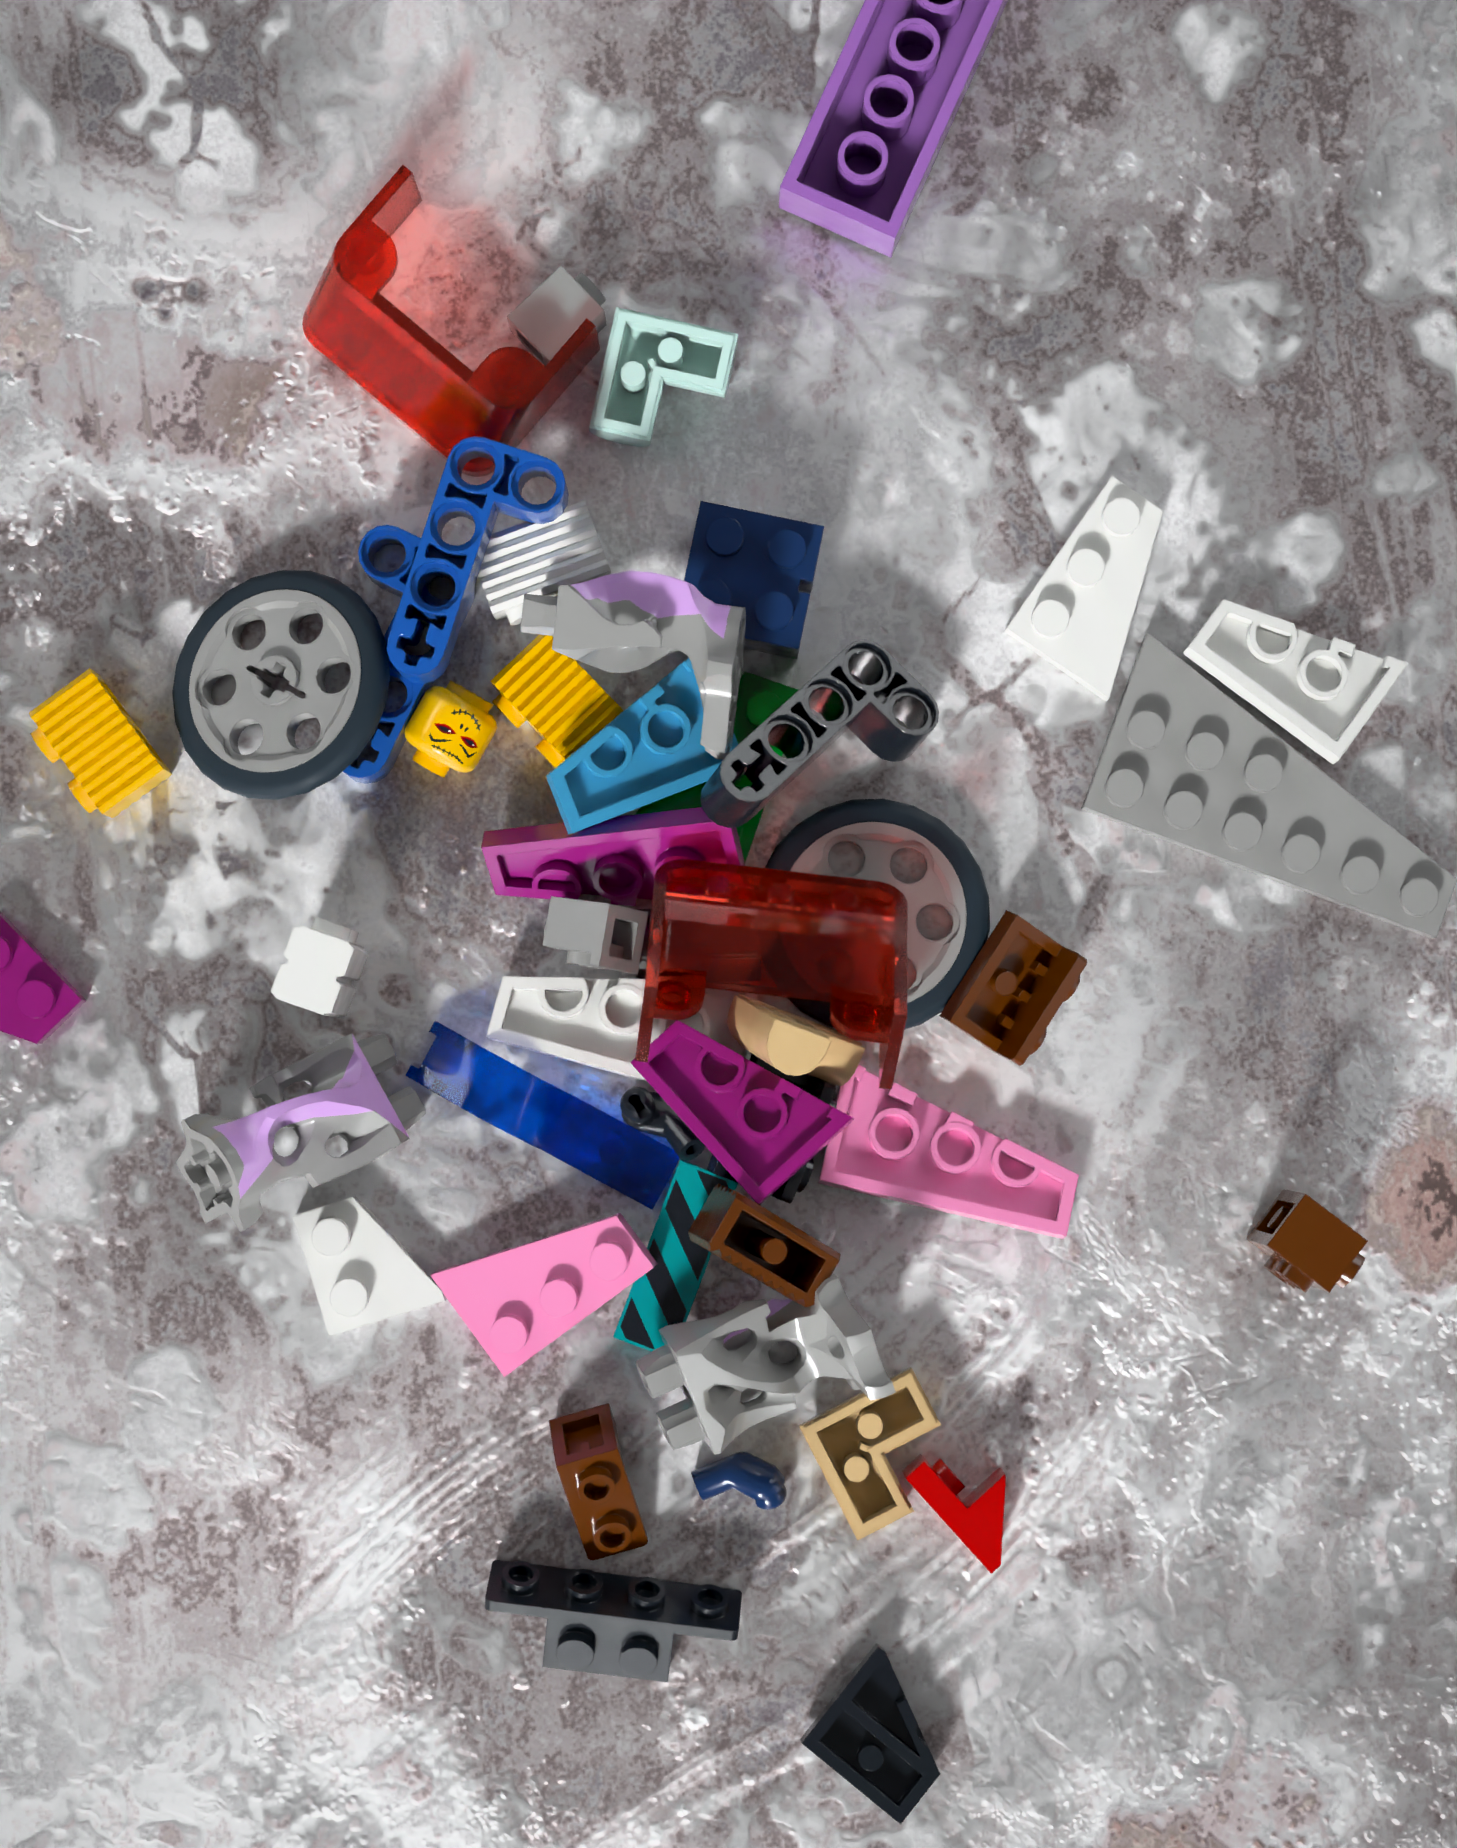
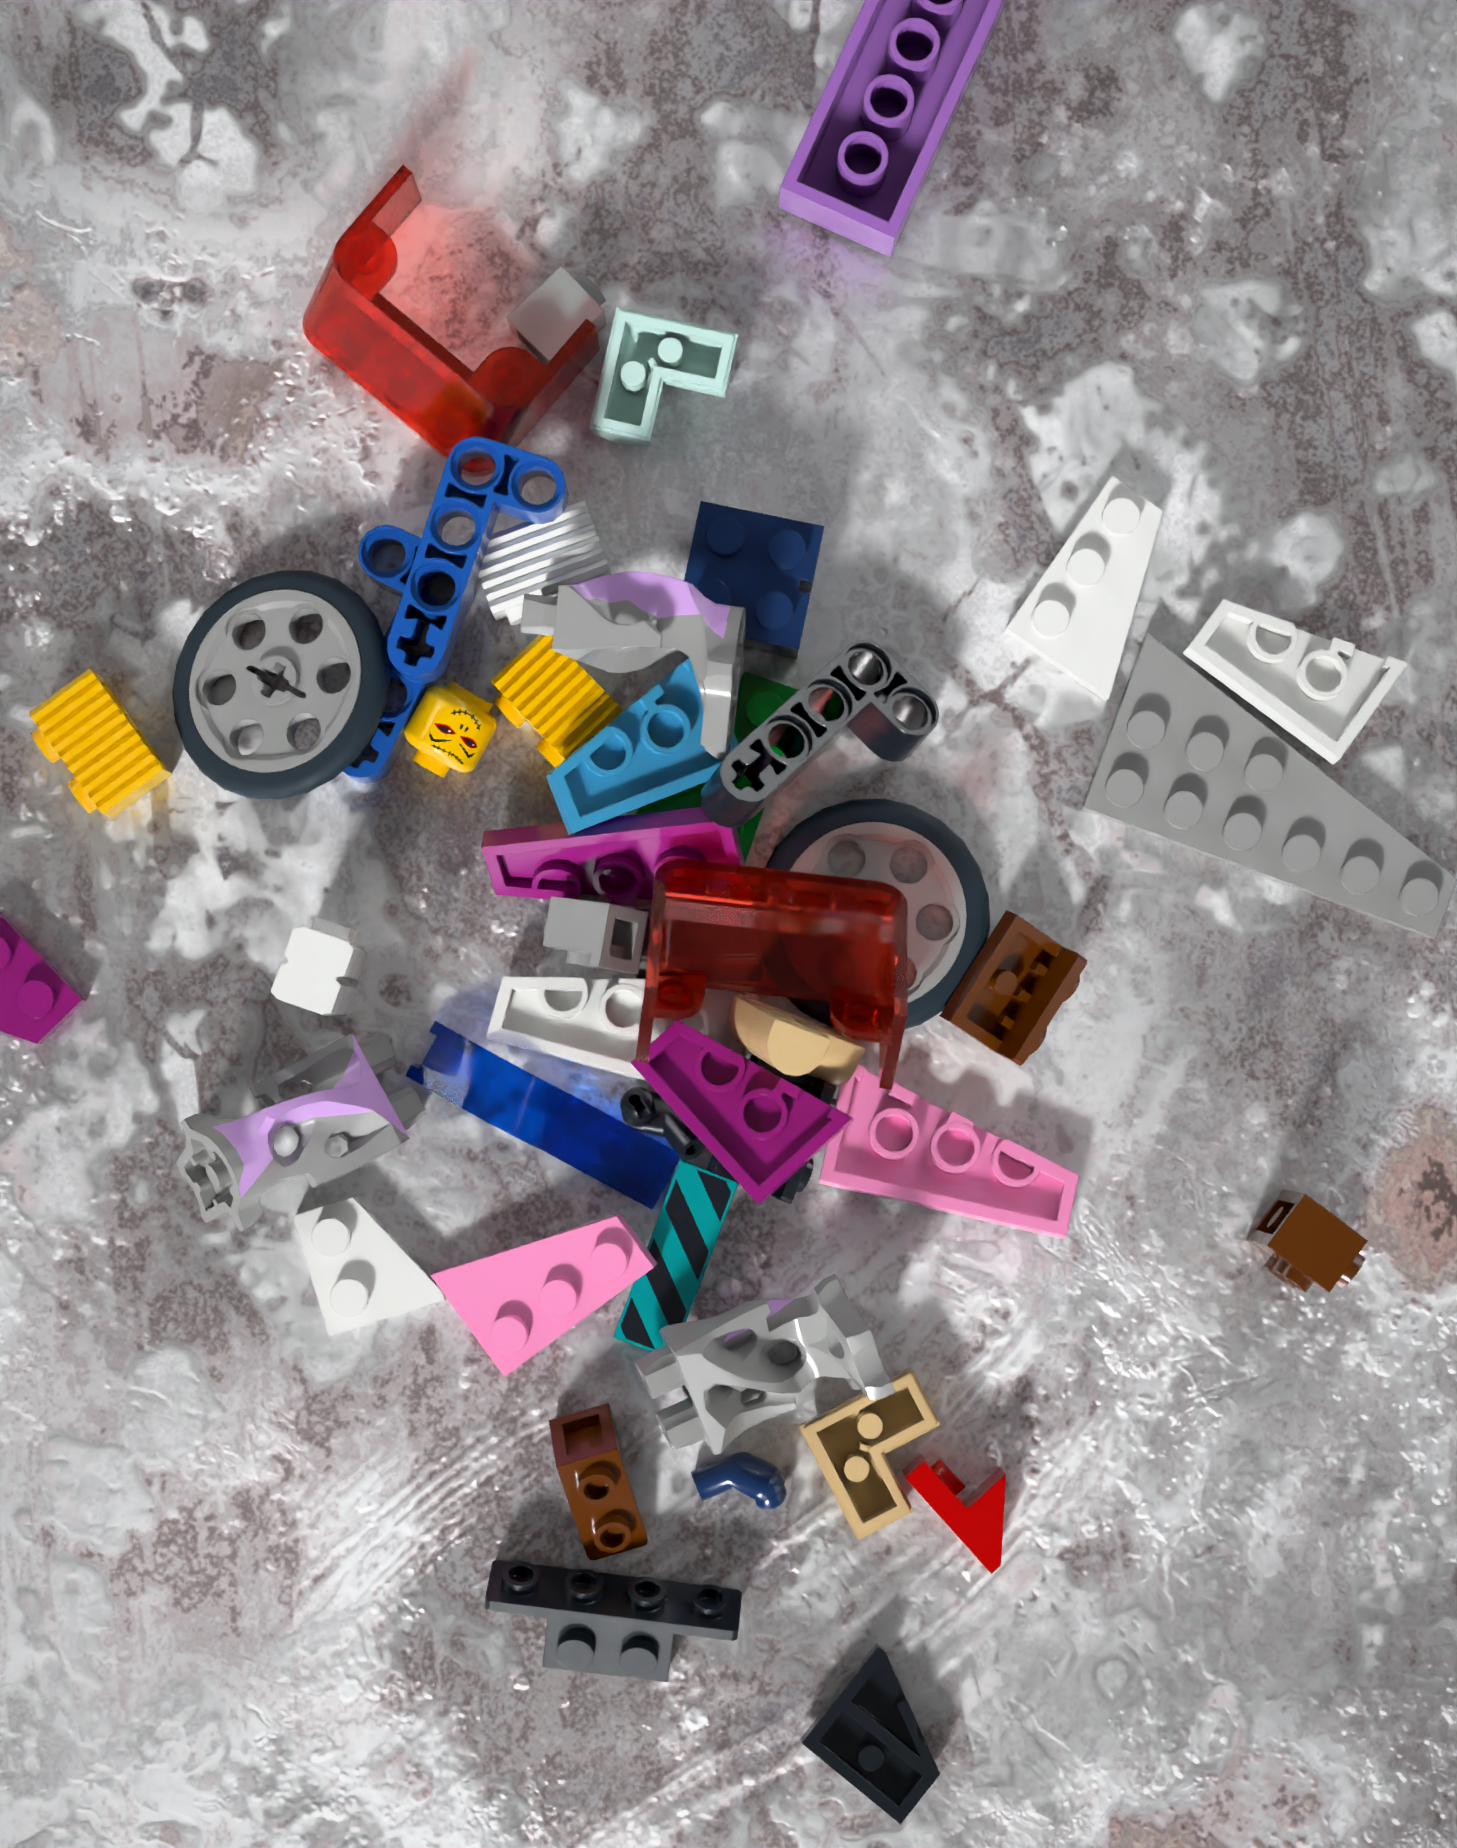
(763, 1245): reddish brown brick -> none

